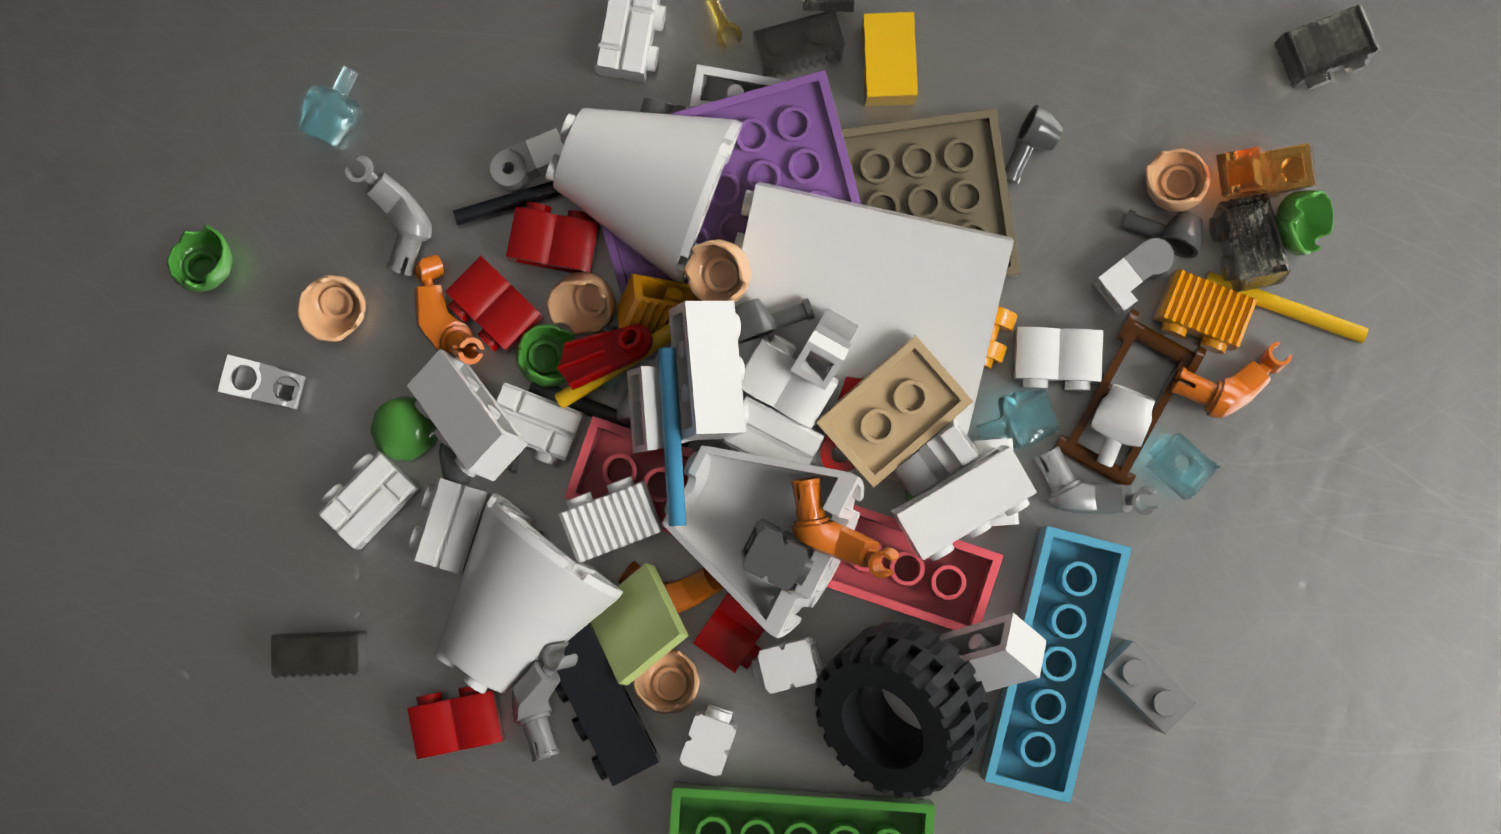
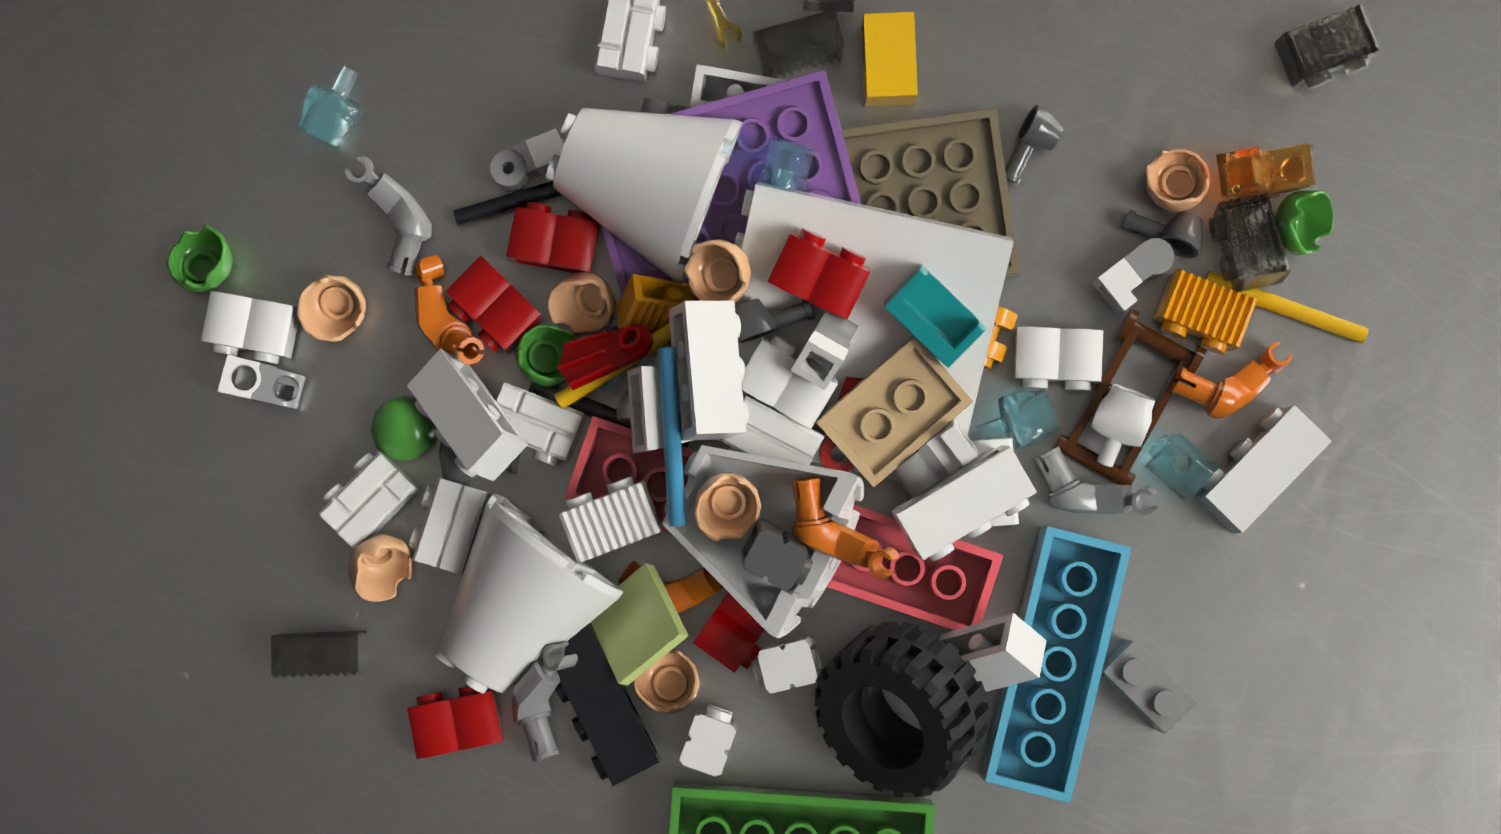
(250, 325): none -> white brick
(379, 566): none -> light nougat hair
(726, 506): none -> light nougat hair
(788, 164): none -> clear light blue brick
(819, 273): none -> red brick
(934, 316): none -> teal panel
(1263, 468): none -> white brick

